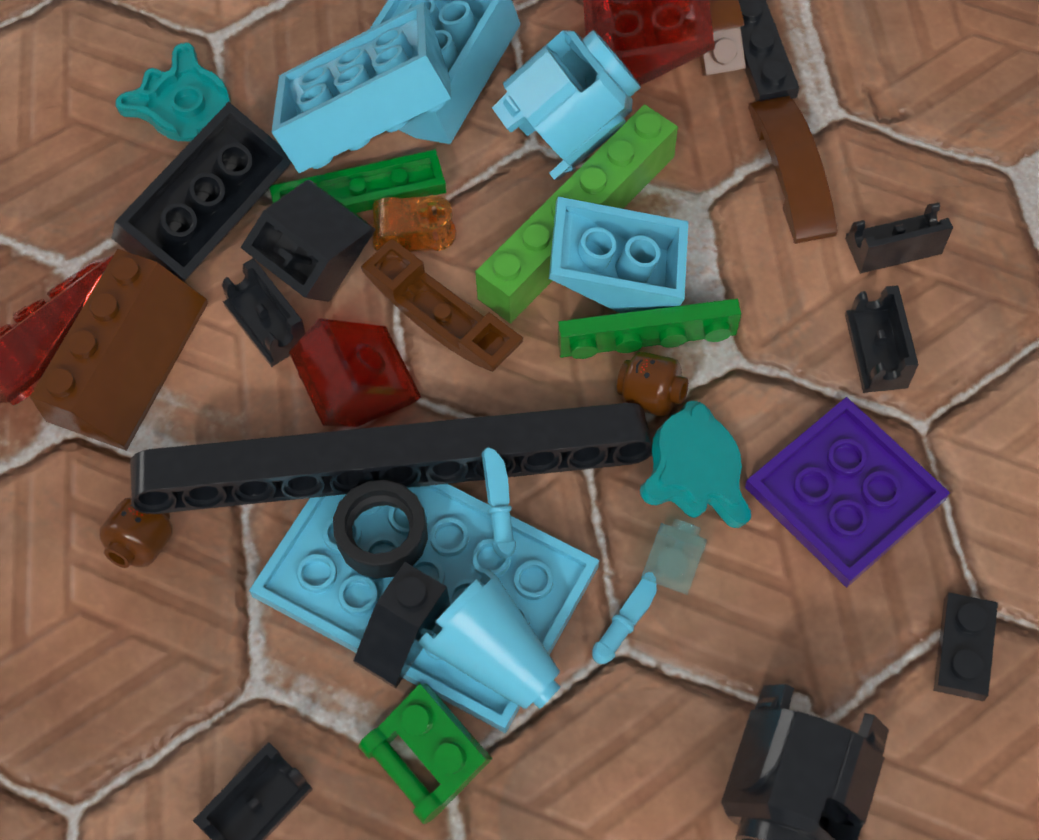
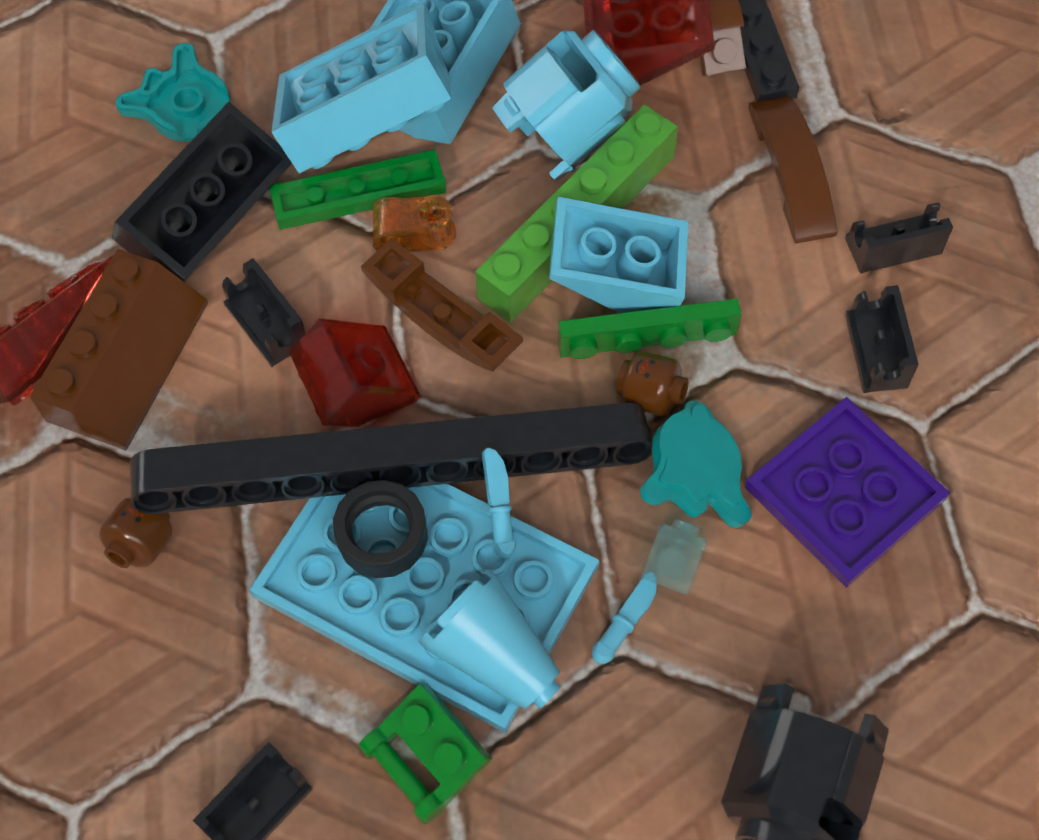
(308, 240): black slope -> none
(399, 622): black slope -> none
(965, 646): black plate -> none

